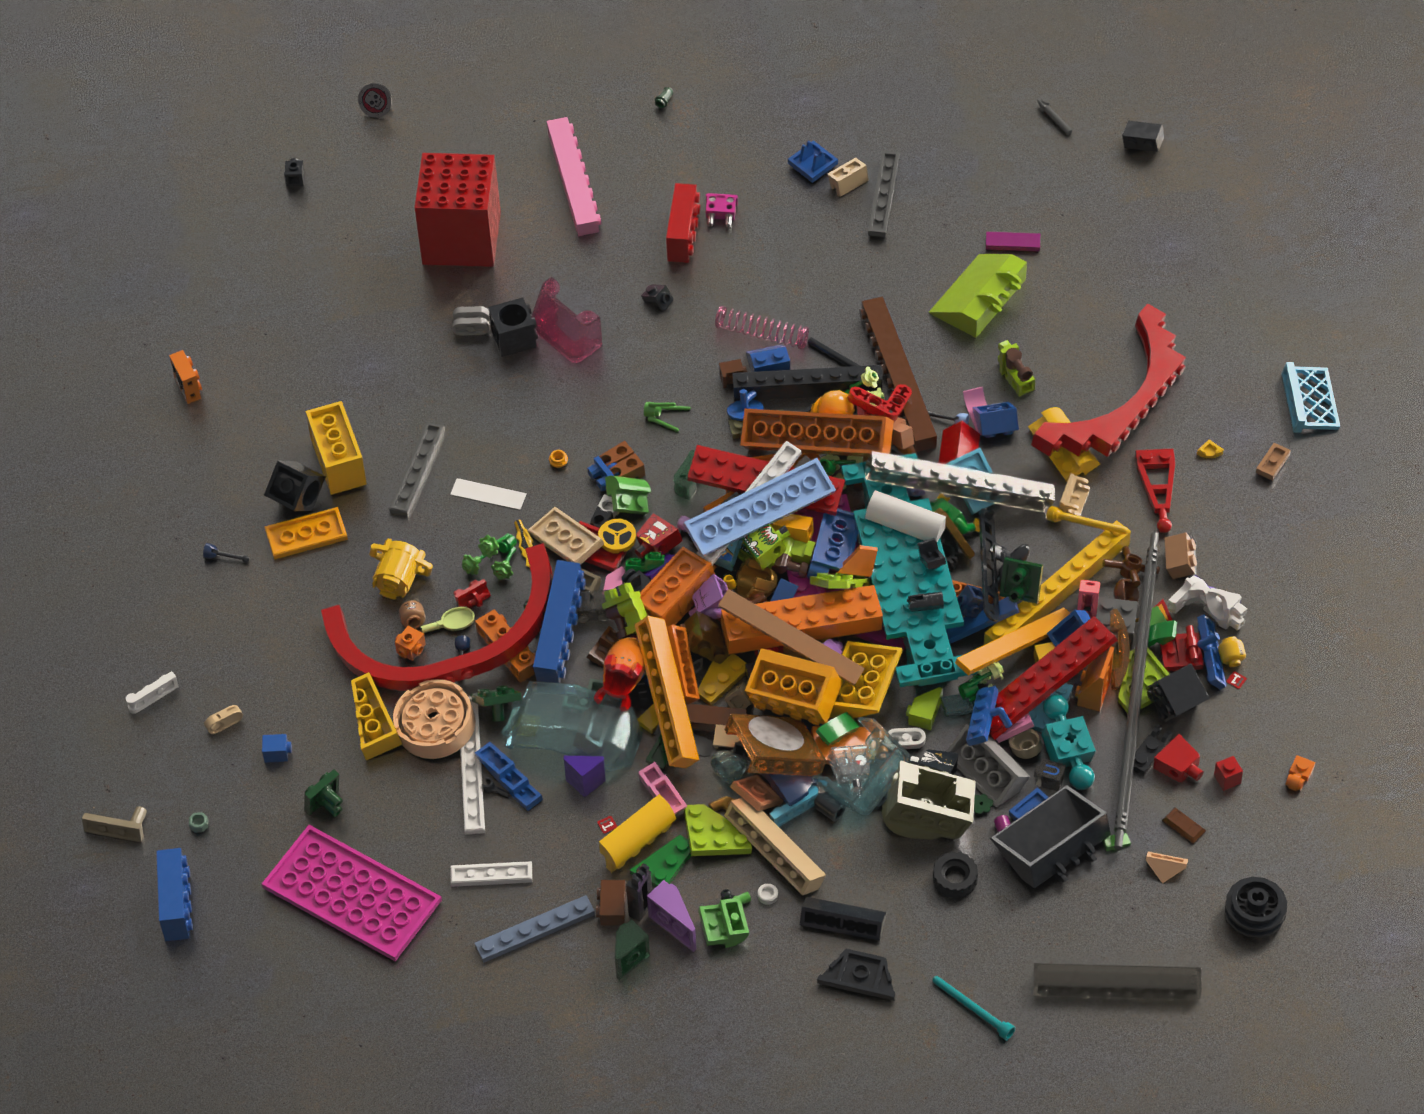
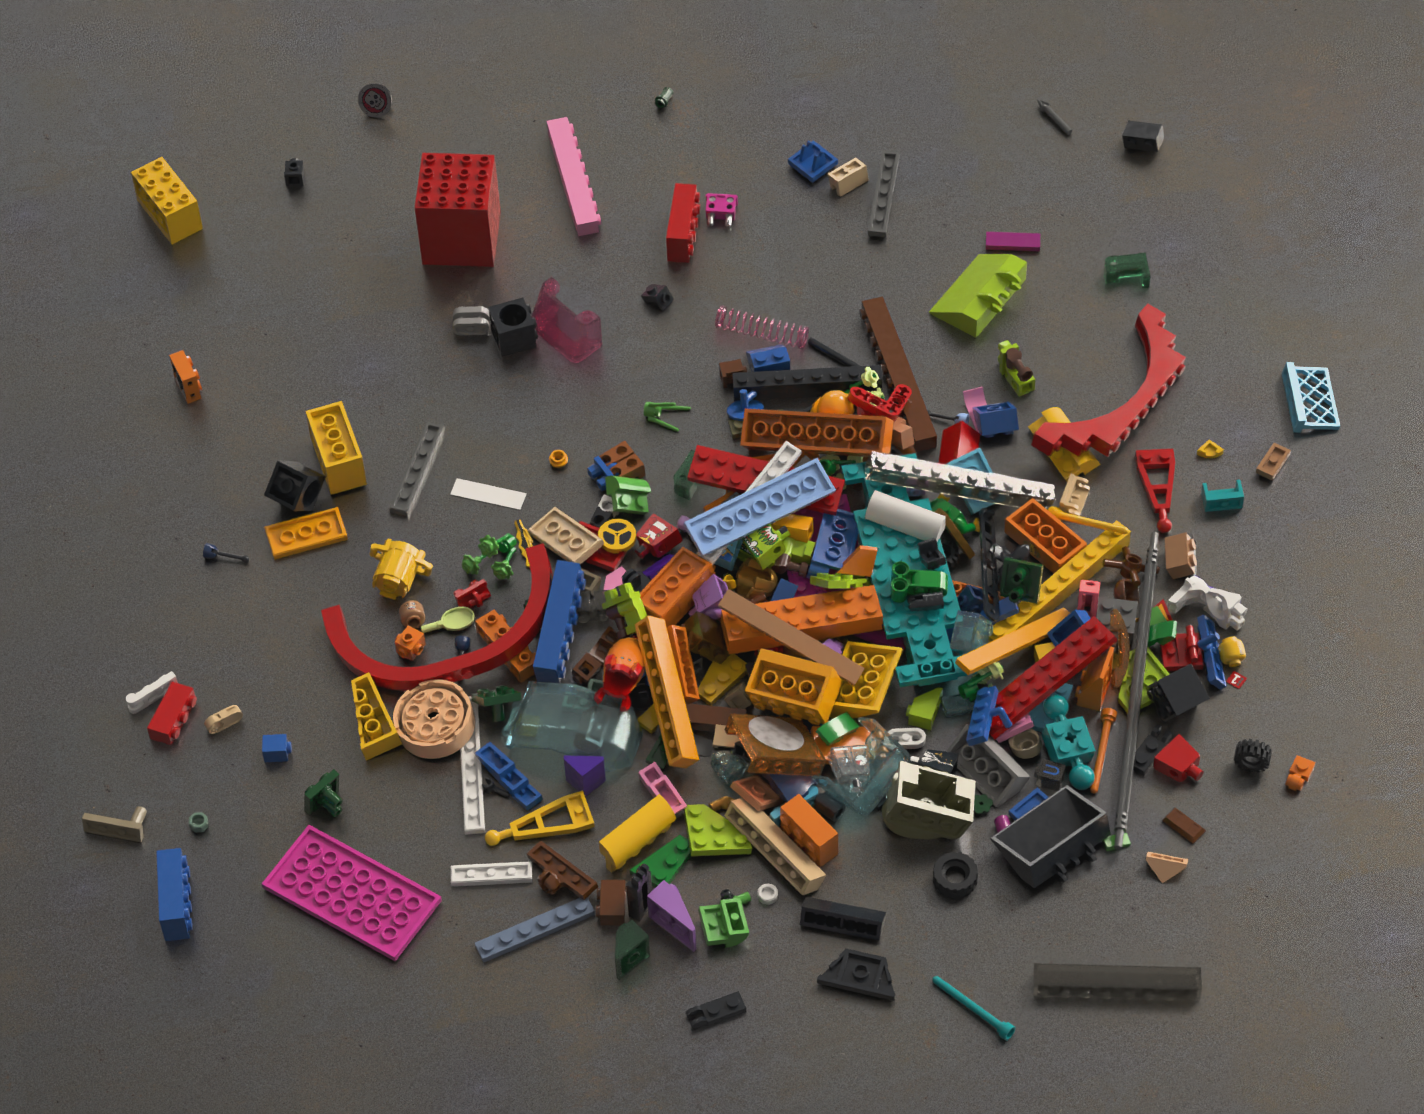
(167, 200): none -> yellow brick
(171, 713): none -> red brick
(560, 872): none -> reddish brown plate
(578, 812): none -> yellow plate
(586, 663): none -> reddish brown brick
(607, 824): red sticker -> none
(652, 561): green slope -> none
(717, 1010): none -> black hinge
(809, 830): none -> orange brick
(912, 582): none -> green piece
(970, 632): none -> clear light blue brick
(1046, 535): none -> orange brick
(1108, 717): none -> orange piece
(1127, 266): none -> clear green piece
(1222, 499): none -> teal panel
(1228, 773): red brick -> none
(1252, 755): none -> black tyre
(1261, 898): black wheel -> none

